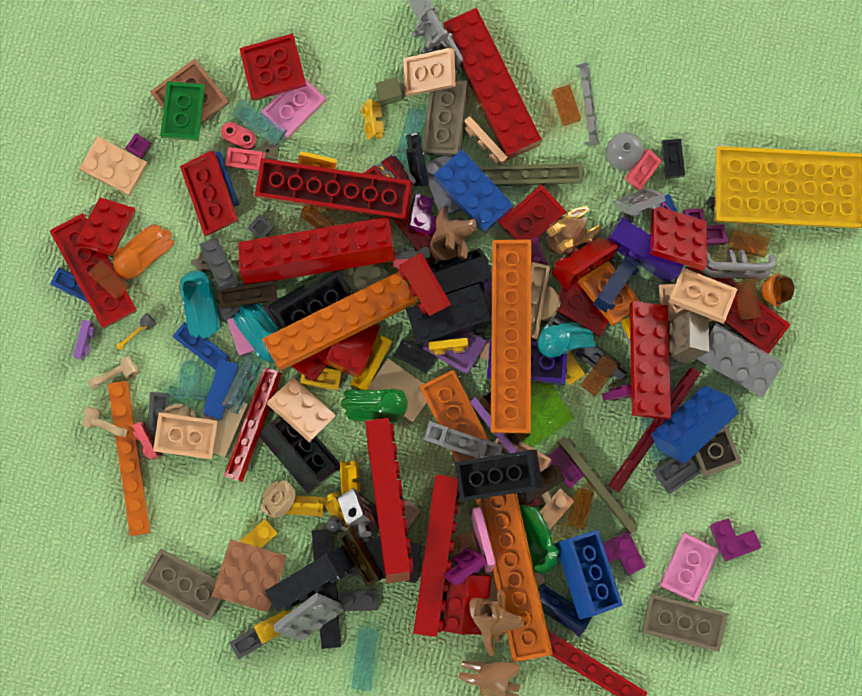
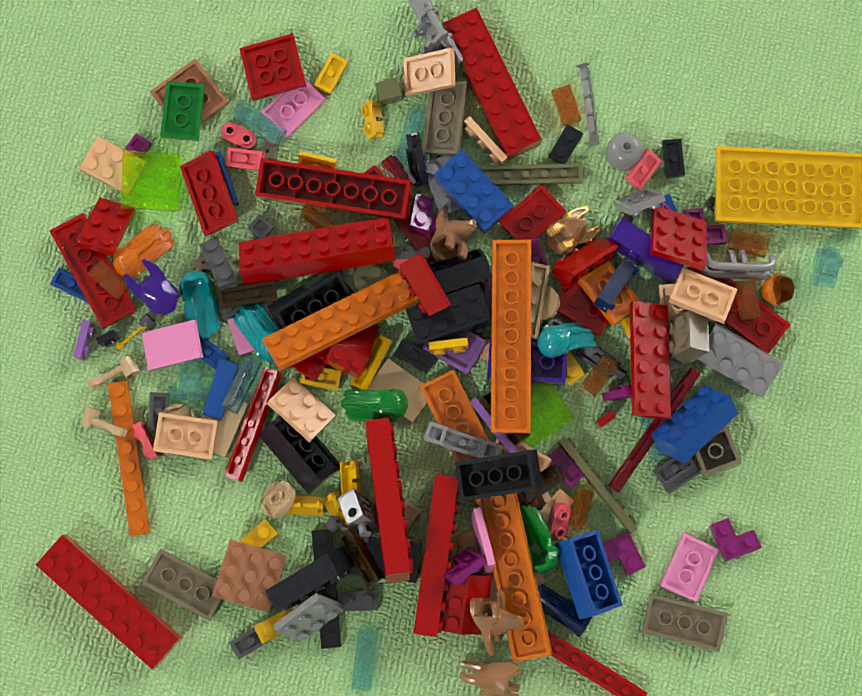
(108, 339): none -> black plate
(109, 601): none -> red brick
(150, 181): none -> clear neon green plate
(154, 290): none -> dark purple piece
(172, 345): none -> bright pink tile
(331, 73): none -> yellow plate
(559, 520): none -> coral plate
(565, 145): none -> black plate
(605, 419): none -> red tile
(826, 267): none -> clear light blue pin

